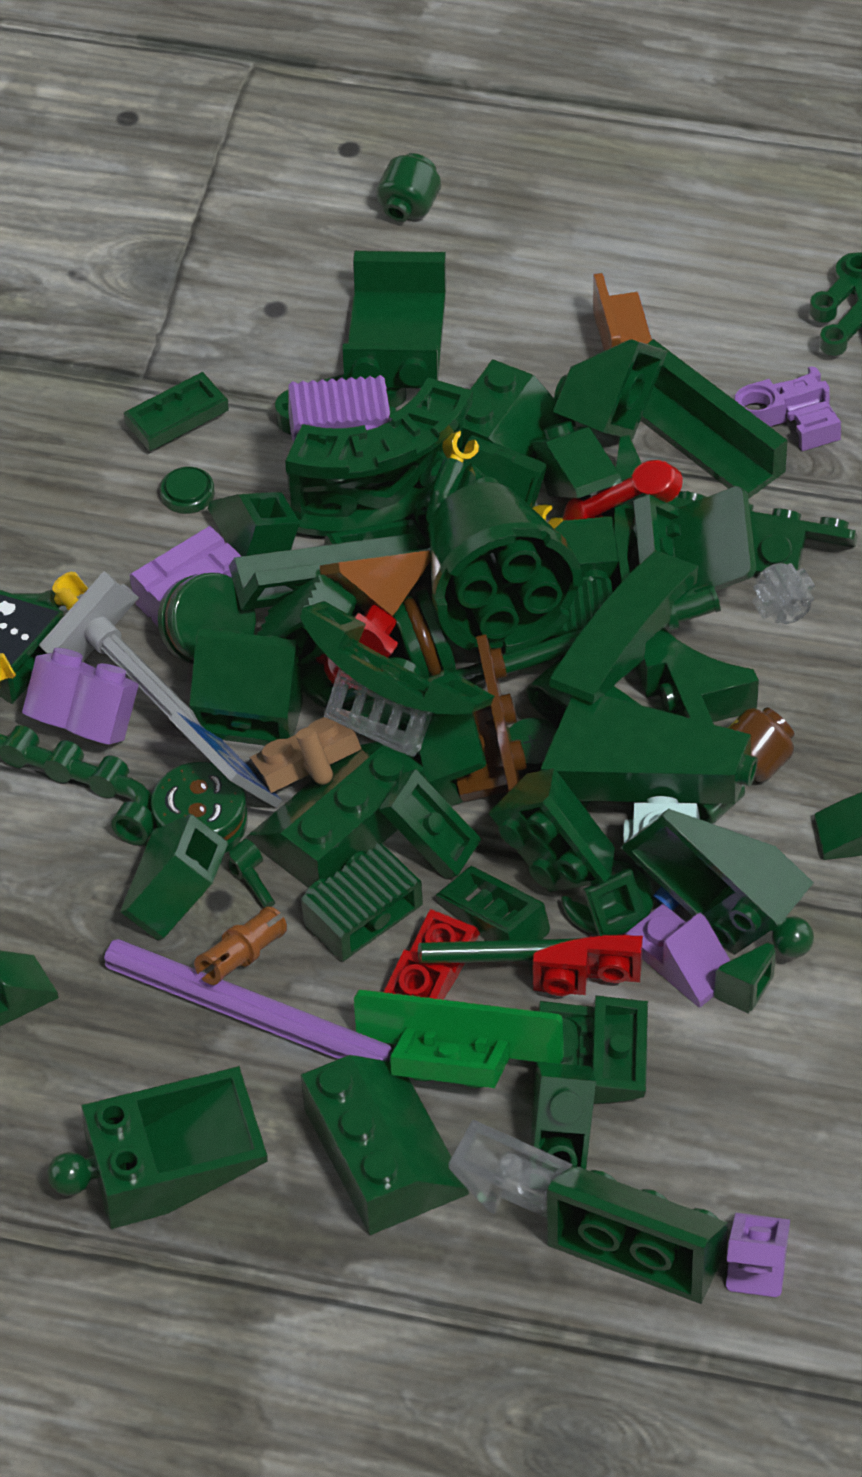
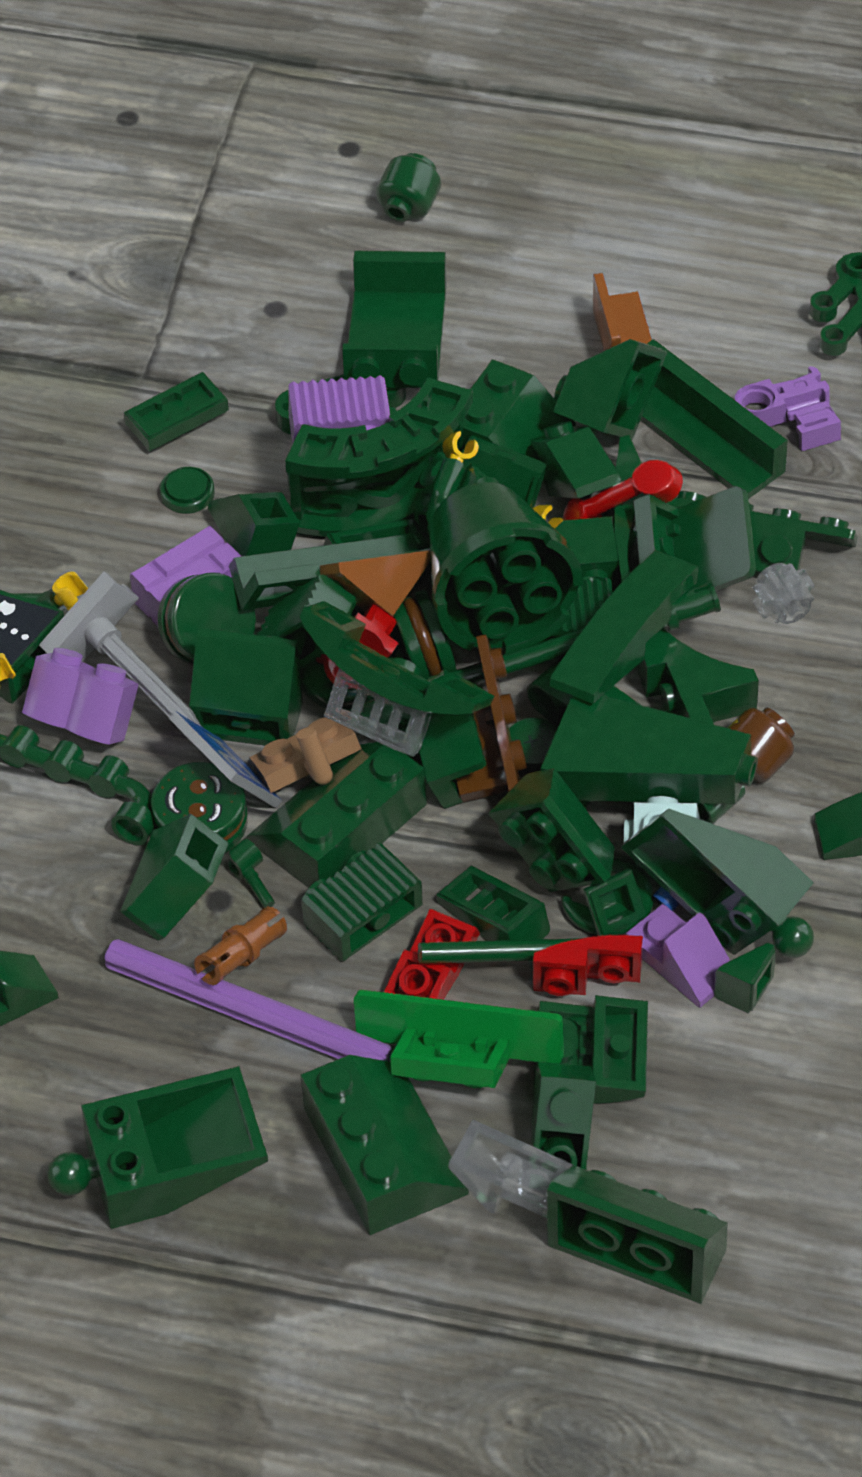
(430, 824): dark green plate -> none
(757, 1254): medium lavender slope -> none

